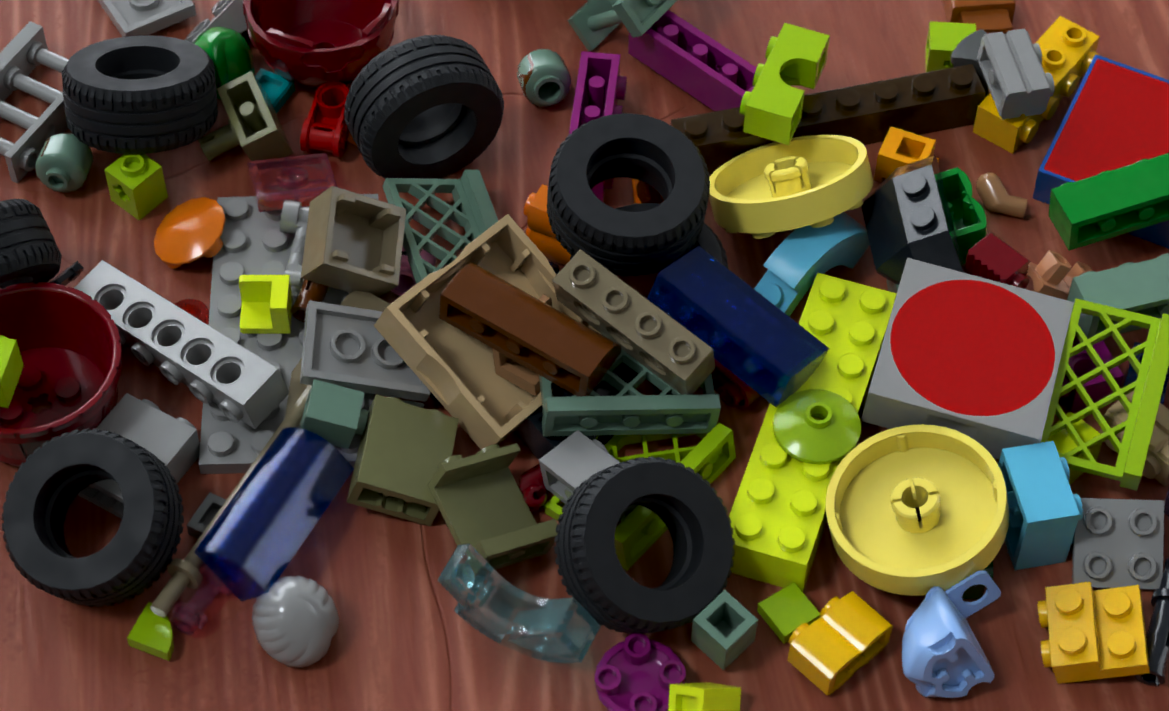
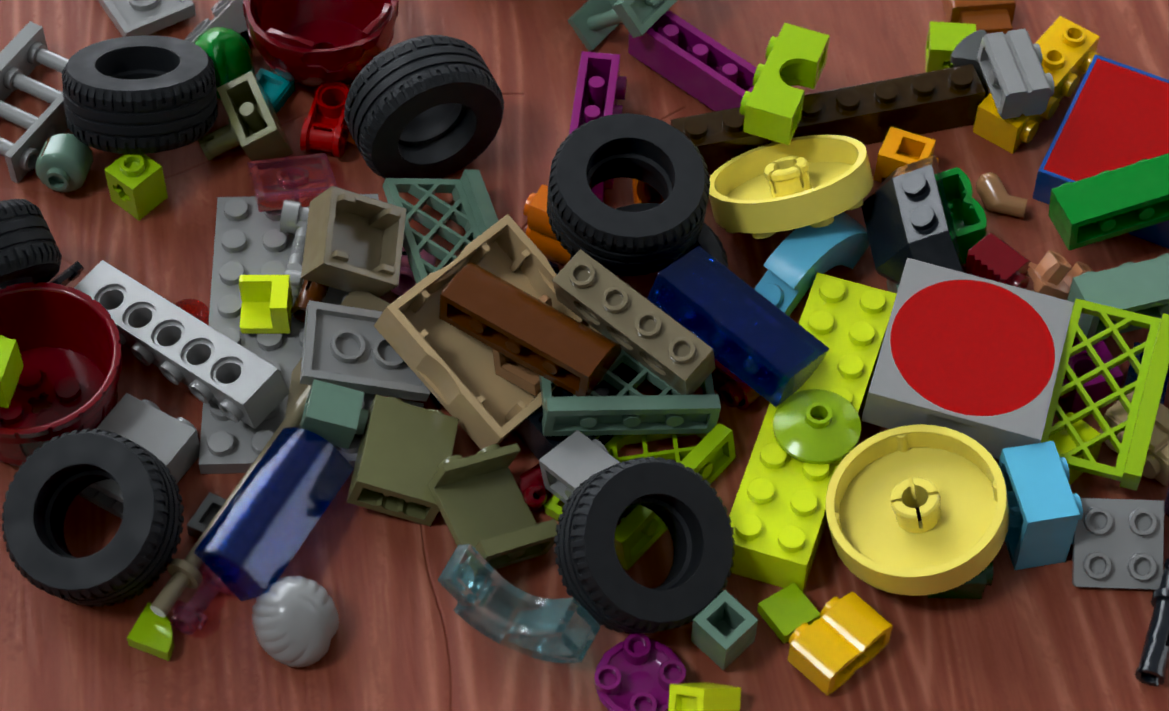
(190, 232): orange dish -> none
(543, 78): sand green head -> none
(940, 645): light blue piece -> none
(1093, 632): yellow plate -> none

